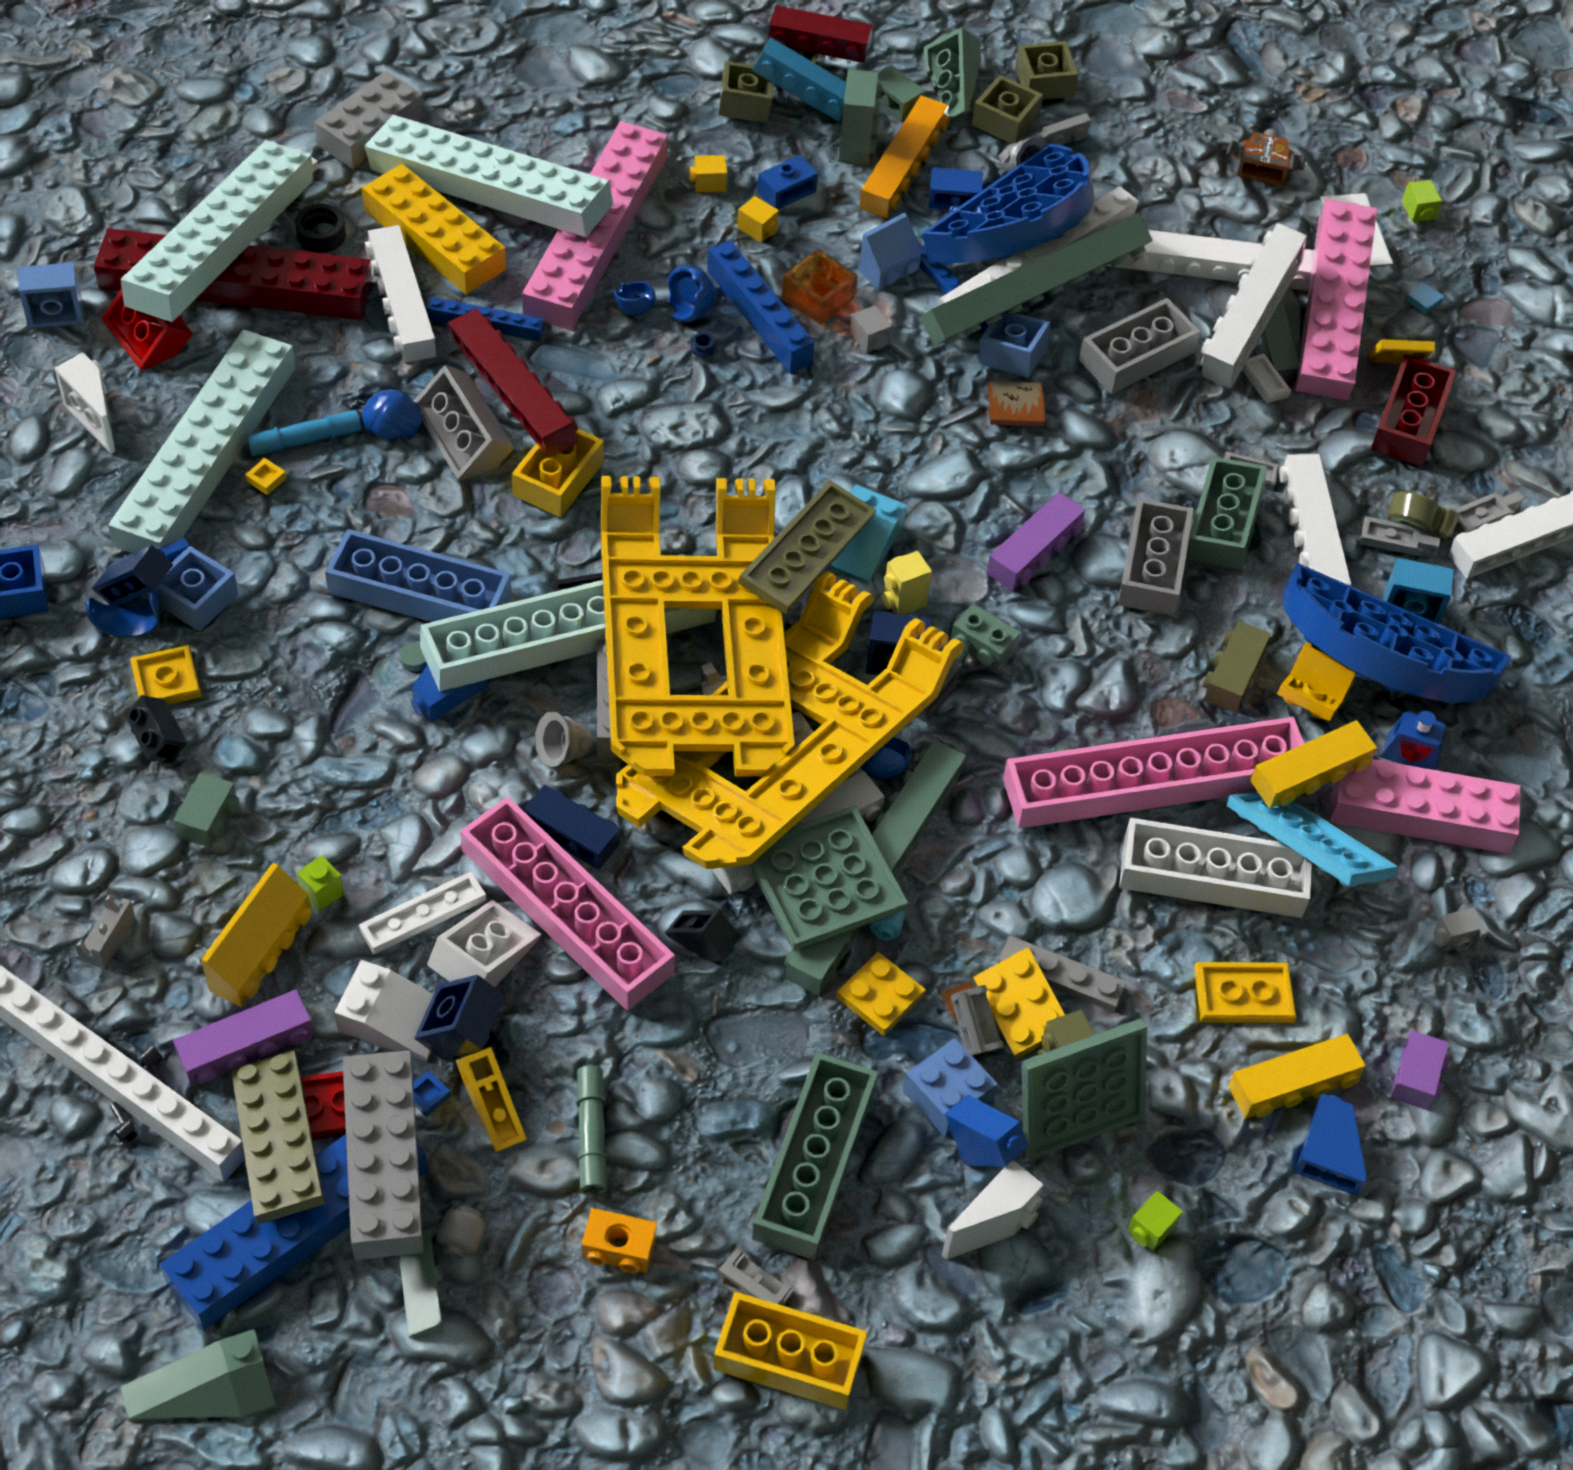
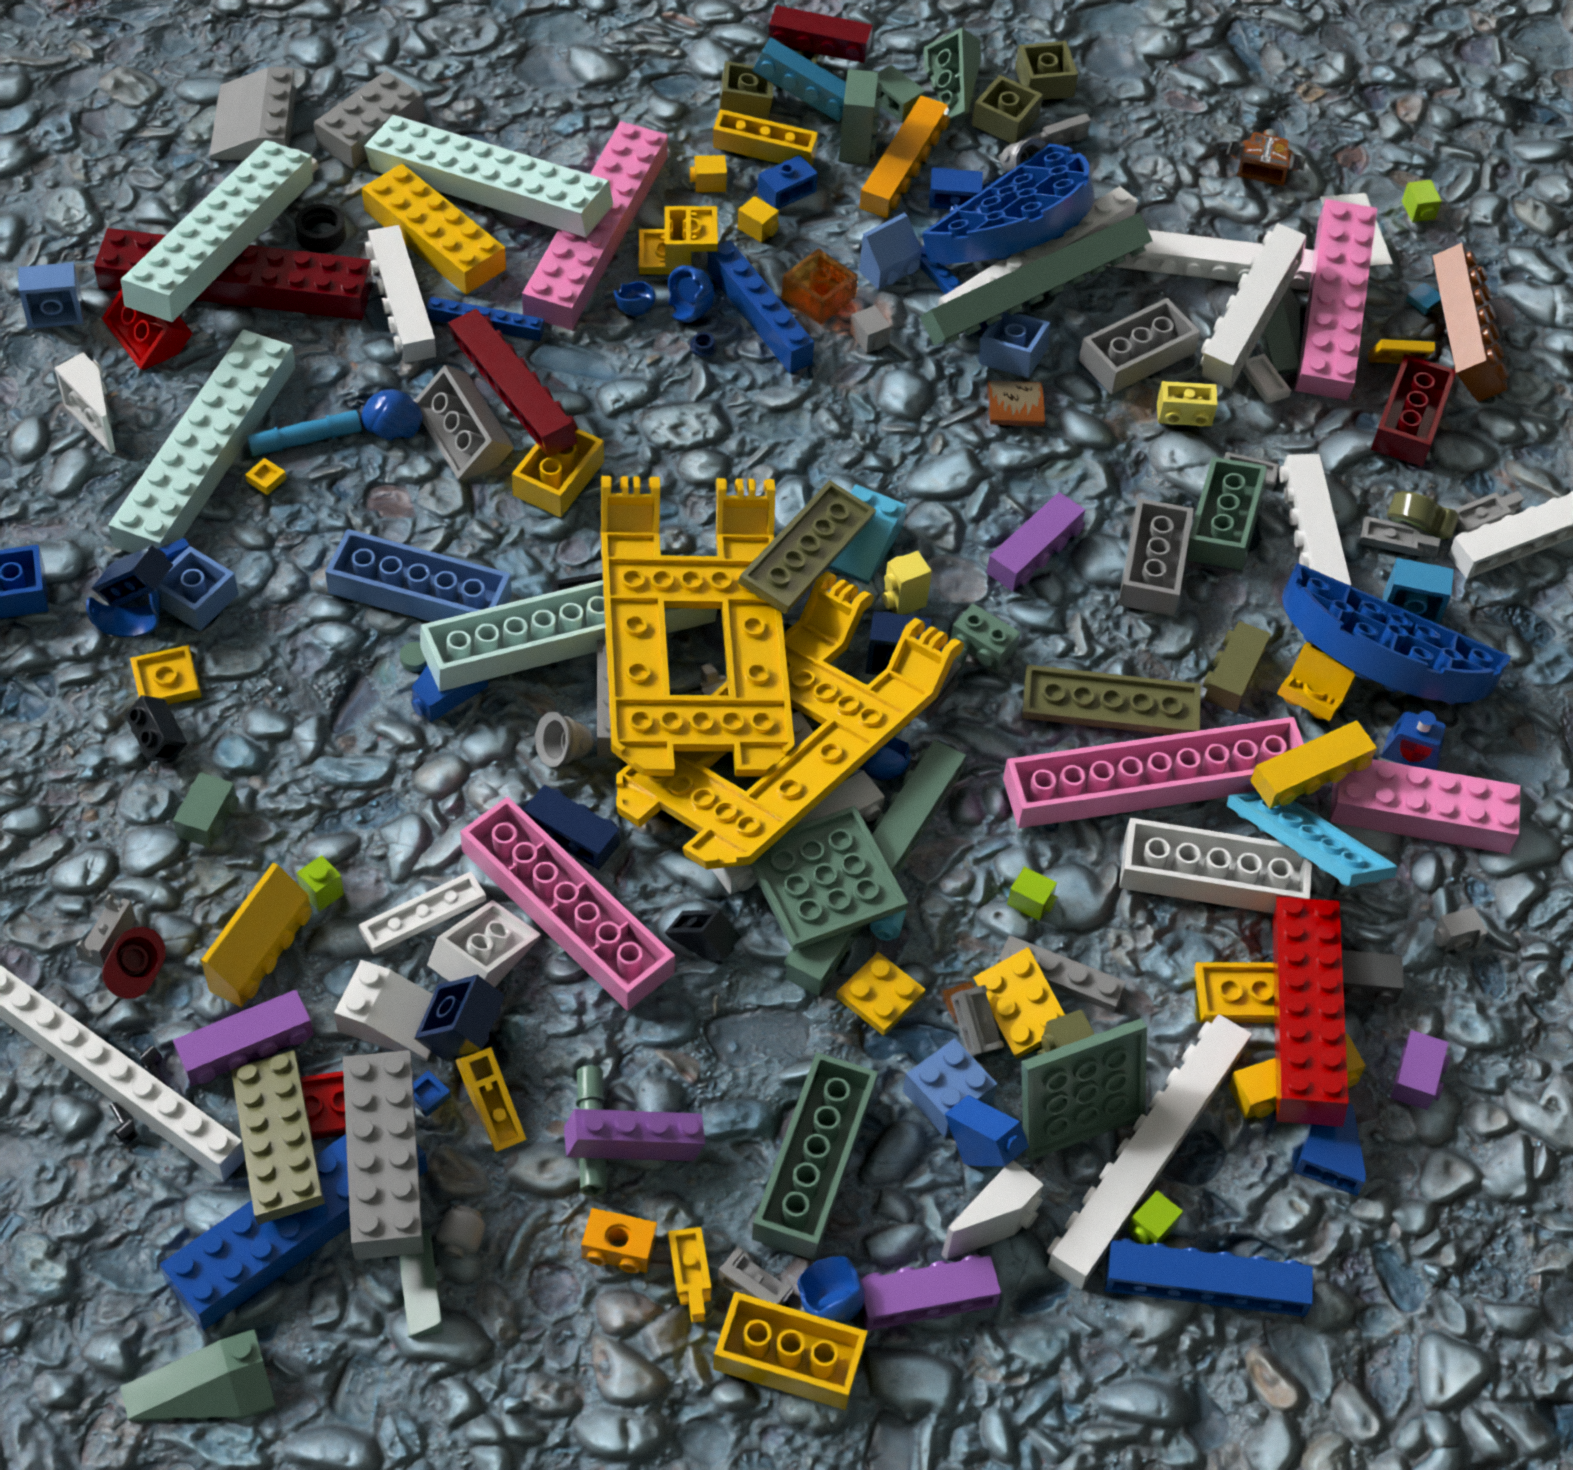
(134, 962): none -> dark red piece
(253, 111): none -> light grey slope
(634, 1135): none -> medium lavender brick
(685, 231): none -> yellow bracket
(690, 1270): none -> yellow hinge
(763, 138): none -> yellow brick
(832, 1289): none -> blue piece
(929, 1292): none -> medium lavender brick
(1032, 894): none -> lime brick
(1111, 700): none -> olive plate
(1148, 1151): none -> white brick
(1187, 403): none -> light yellow brick
(1209, 1278): none -> blue brick
(1309, 1012): none -> red brick
(1372, 977): none -> dark grey brick
(1470, 322): none -> brick

